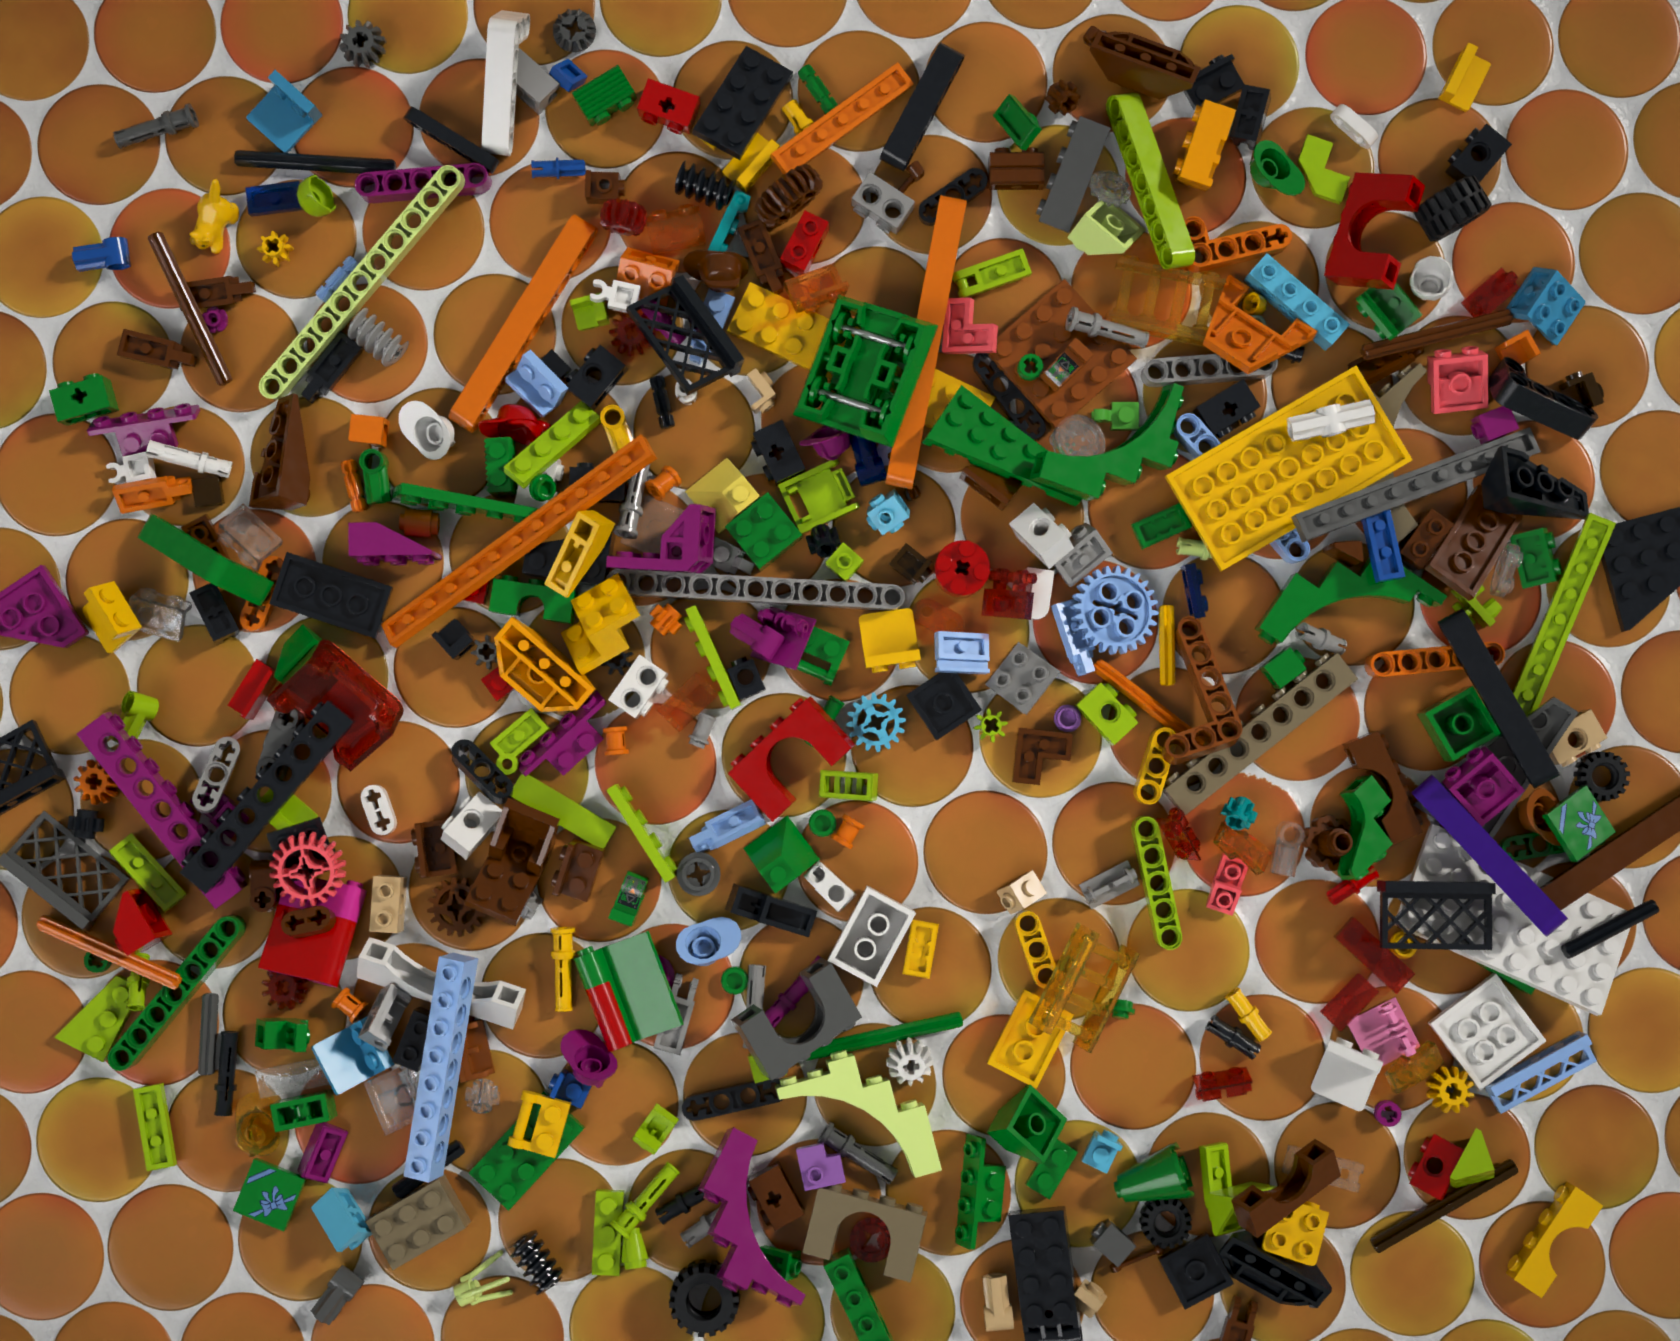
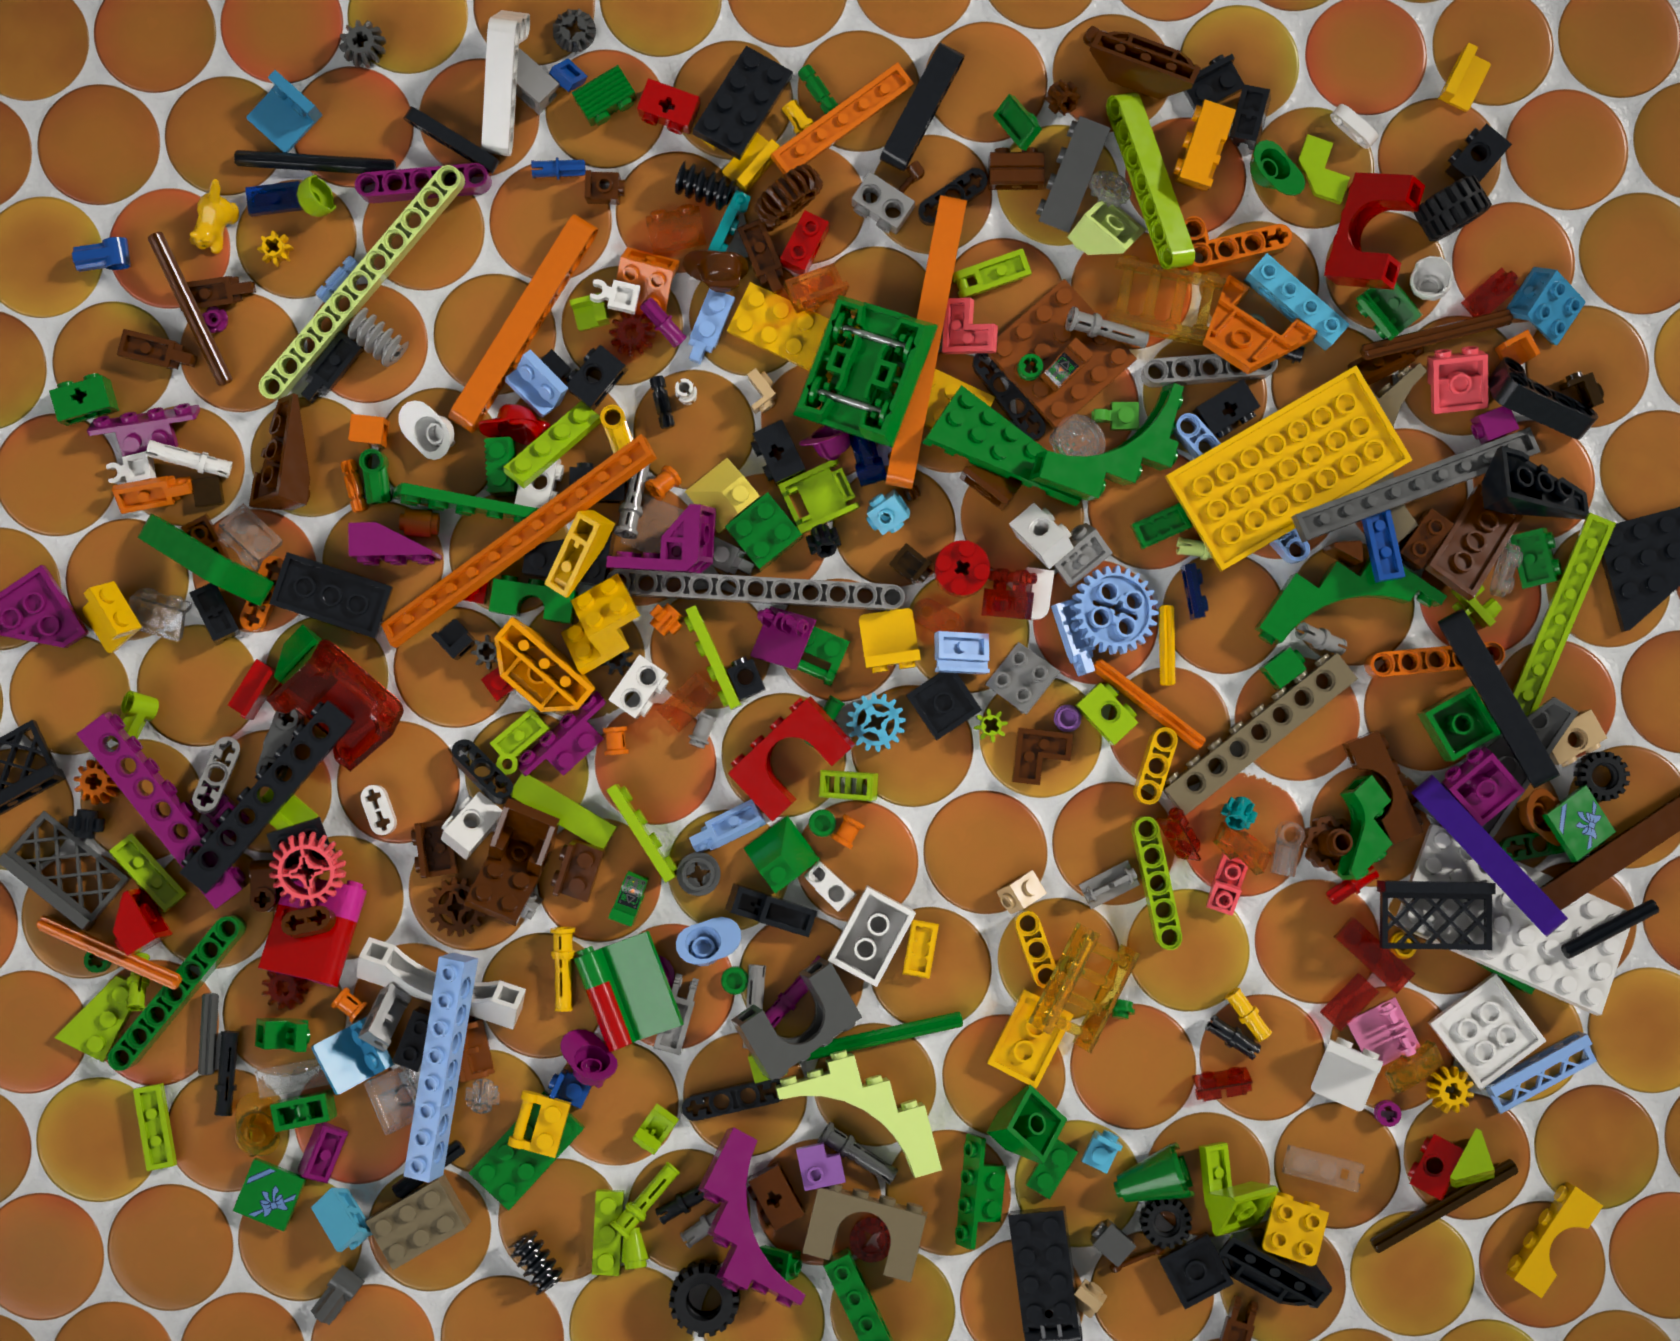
(168, 123): dark grey pin -> none
(388, 903): tan brick -> none
(471, 1292): yellowish green plant -> none
(542, 487): green plate -> none
(623, 217): clear red gear -> none
(706, 329): black fence -> none
(761, 638): magenta piece -> none
(844, 562): lime brick -> none
(899, 1061): white gear -> none
(997, 1310): tan piece -> none
(1206, 696): dark orange beam -> none
(1254, 298): yellow hinge -> none
(1311, 1172): reddish brown arch -> none
(1330, 420): white piece -> none

